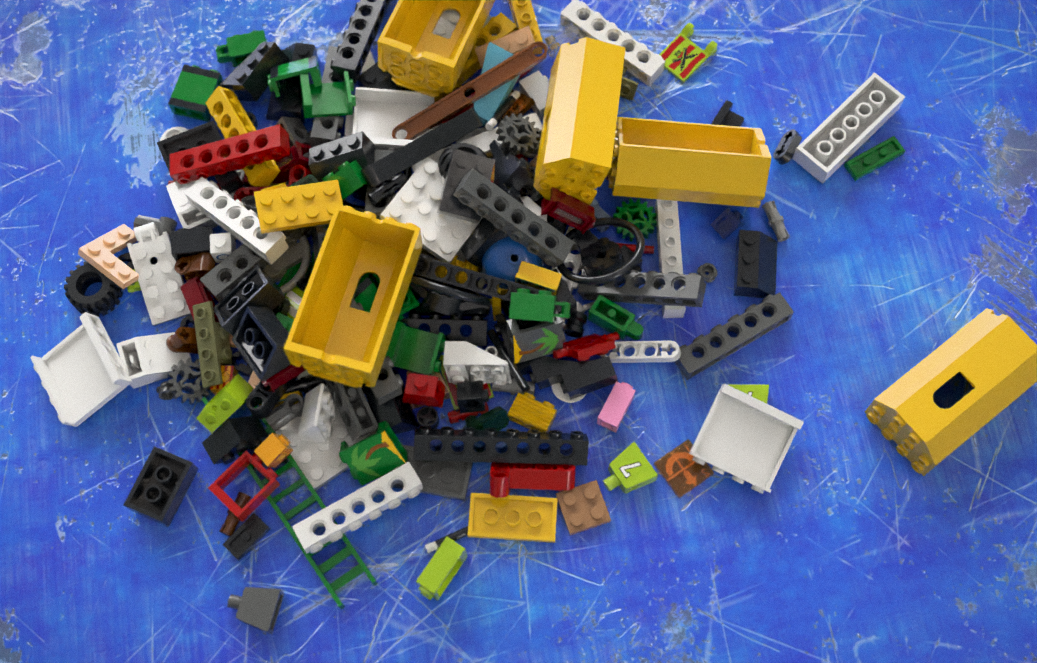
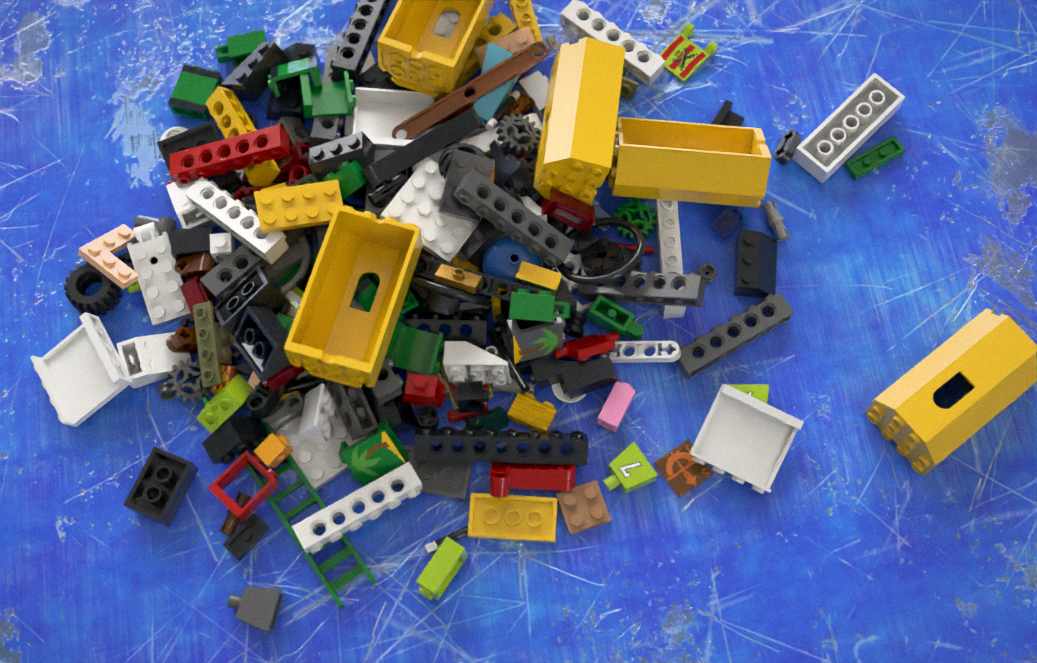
(458, 278): none -> pearl gold plate

